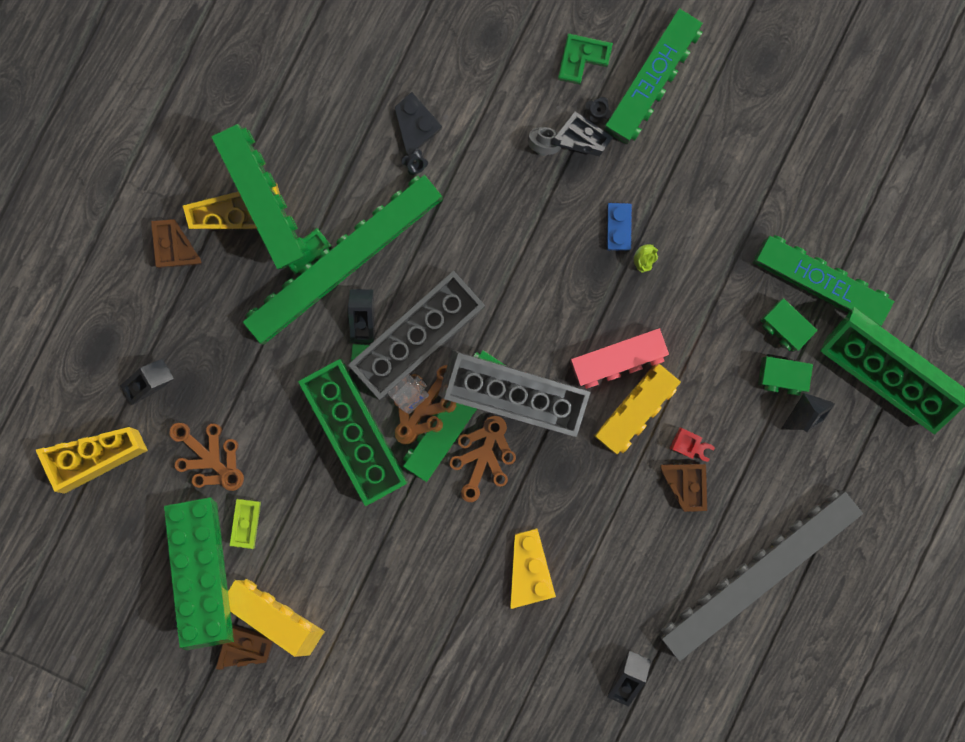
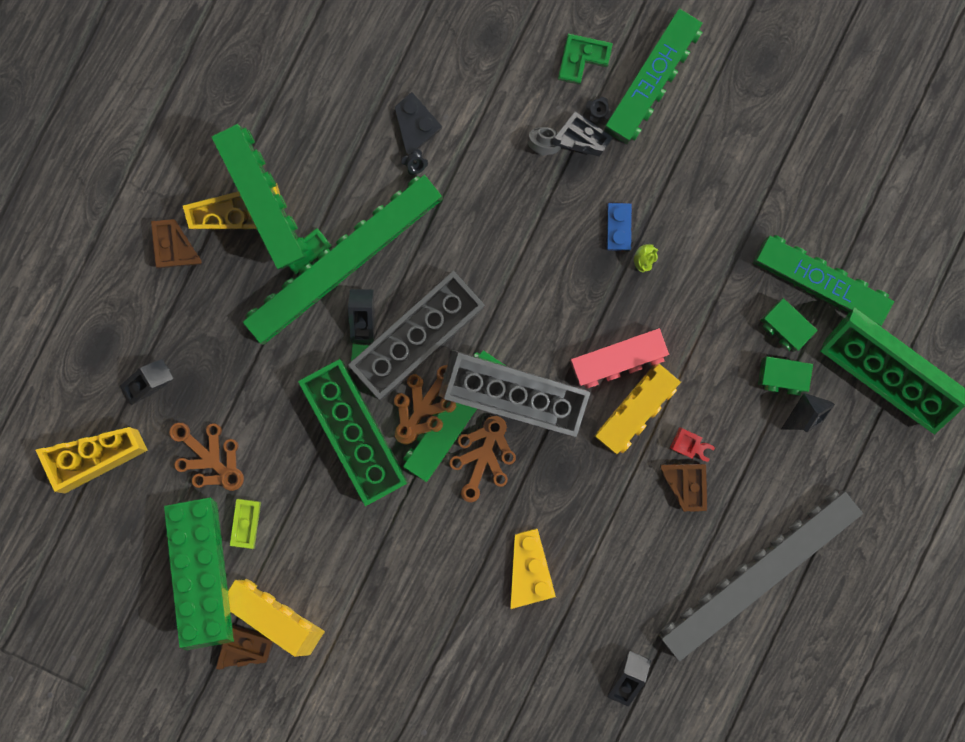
(409, 393): clear brick -> none

